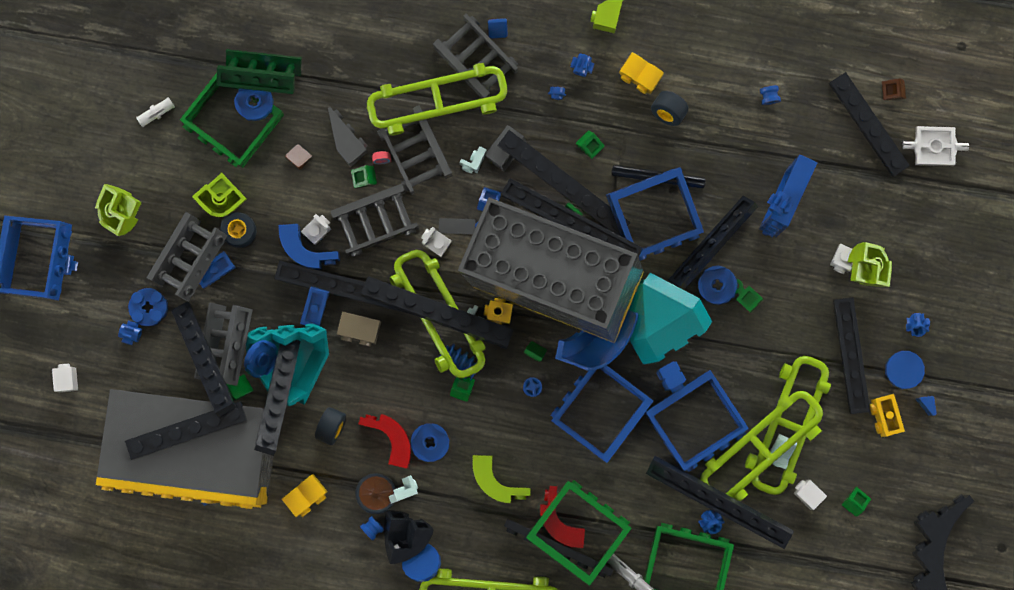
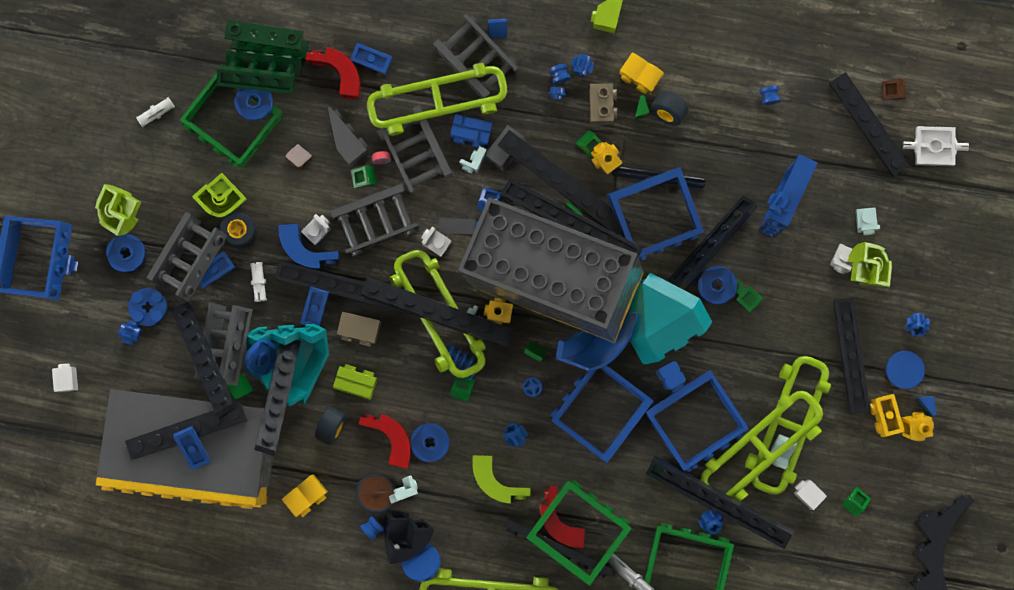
(130, 263): none -> blue plate
(191, 447): none -> blue plate
(258, 282): none -> white pin
(266, 39): none -> dark green fence
(350, 82): none -> red arch
(354, 382): none -> lime brick
(371, 58): none -> blue plate
(471, 131): none -> blue brick
(515, 435): none -> blue gear
(559, 74): none -> blue wheel
(601, 104): none -> dark tan brick
(606, 157): none -> yellow brick
(642, 109): none -> green slope
(866, 221): none -> light aqua bracket
(917, 426): none -> yellow brick

